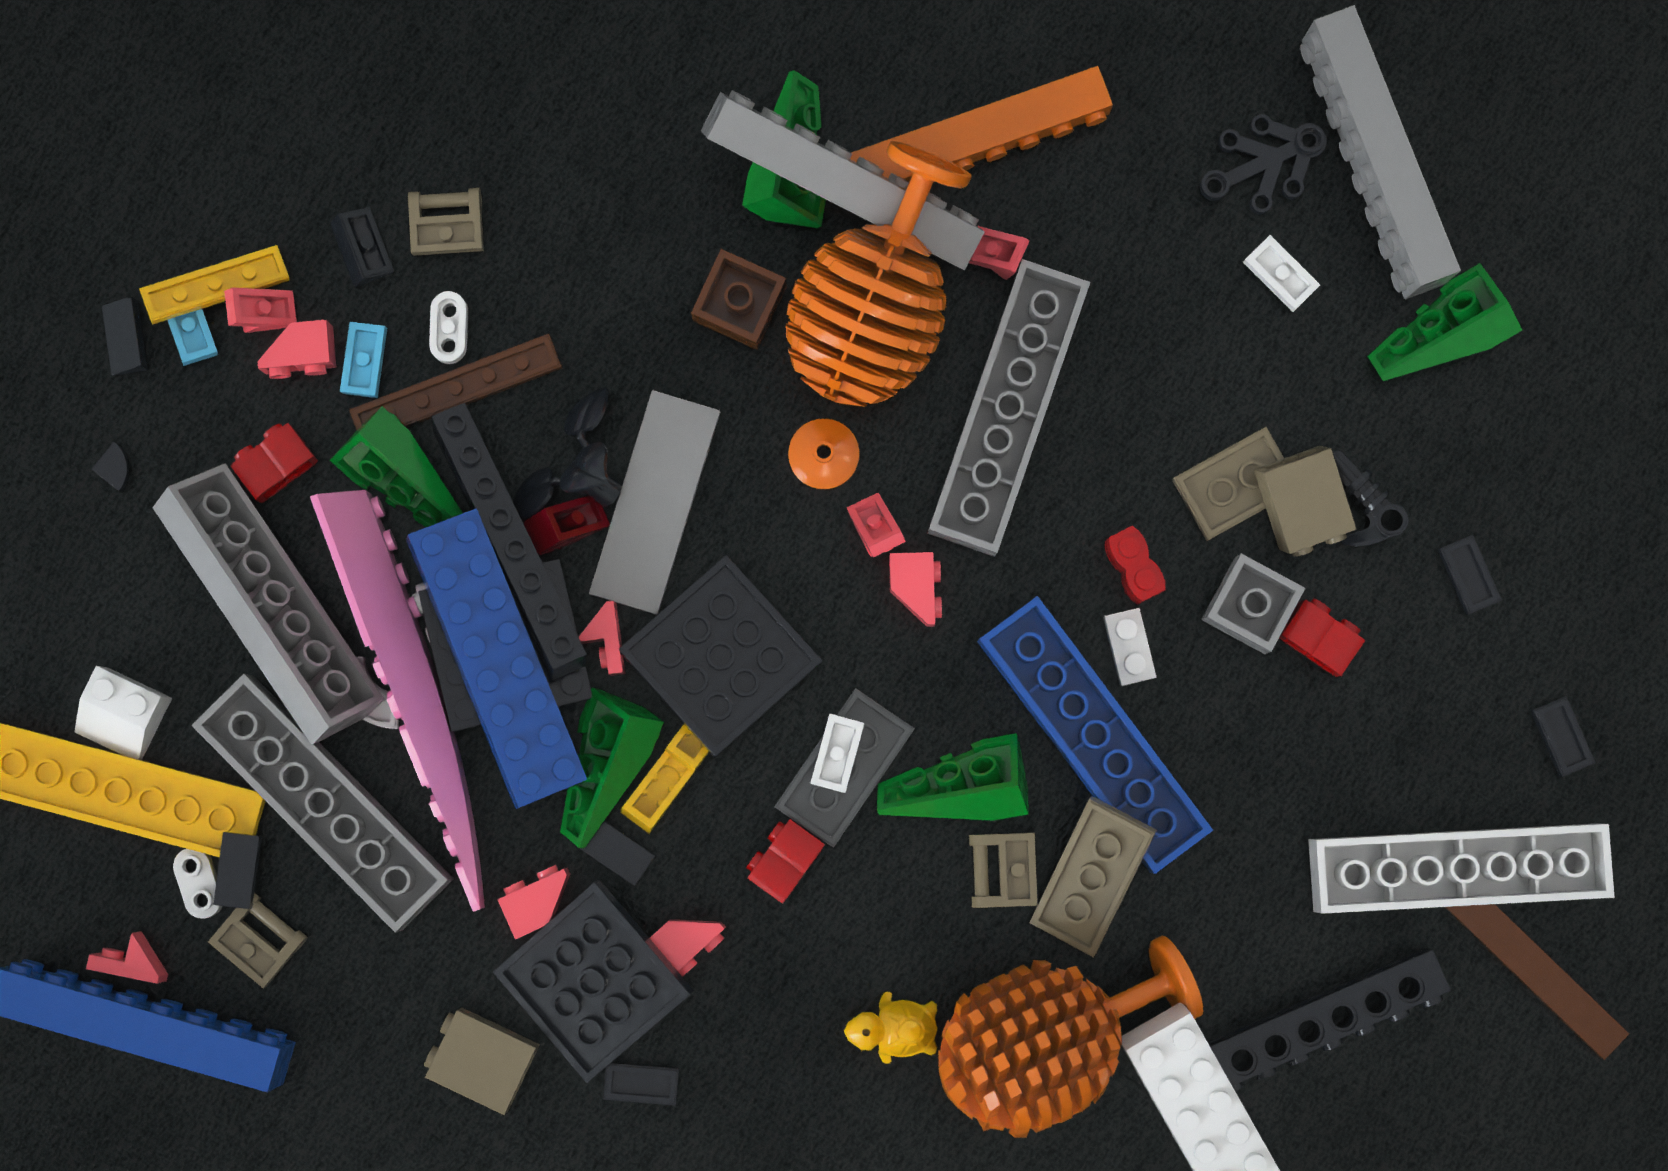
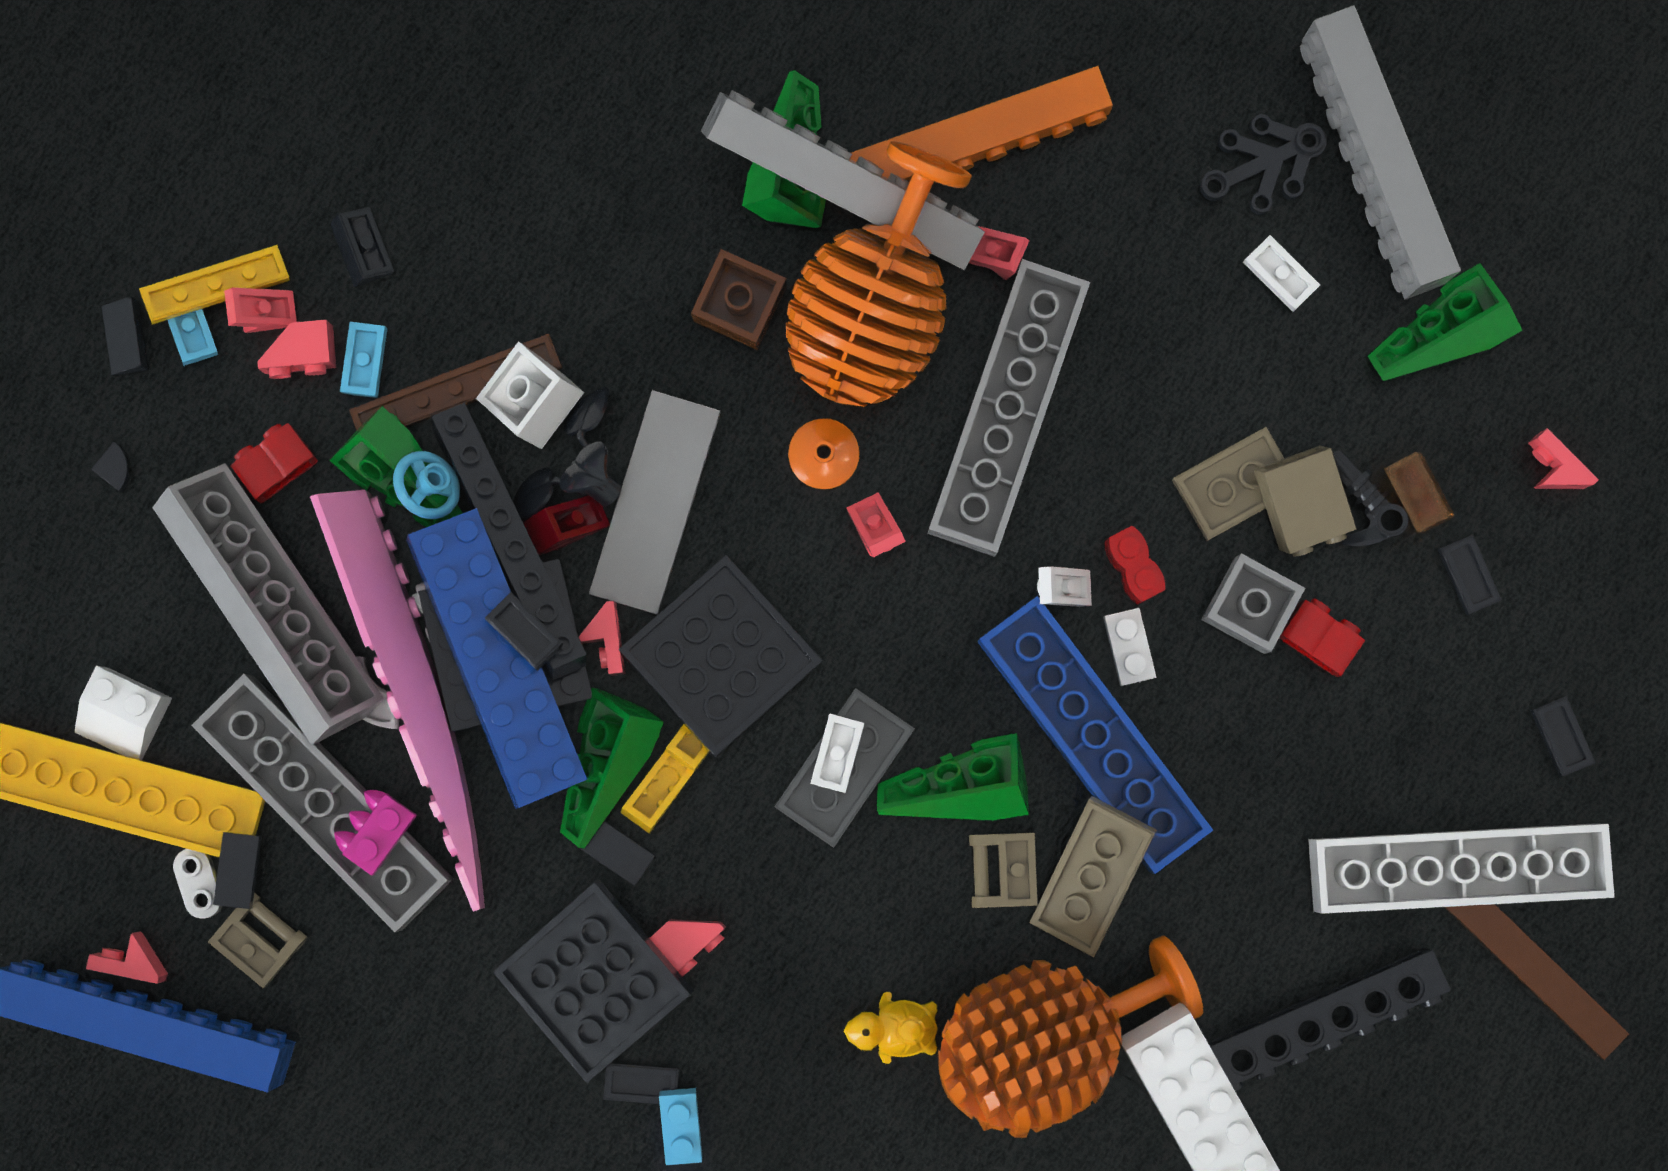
(376, 831): none -> dark pink plate
(442, 482): none -> medium azure piece
(446, 232): dark tan plate -> none
(448, 328): white plate -> none
(480, 1060): dark tan brick -> none
(524, 631): none -> black tile
(529, 396): none -> white slope
(536, 904): coral slope -> none
(680, 1126): none -> medium azure plate
(785, 860): red brick -> none
(913, 584): coral slope -> none
(1064, 586): none -> white plate
(1419, 492): none -> clear orange brick
(1567, 469): none -> coral slope

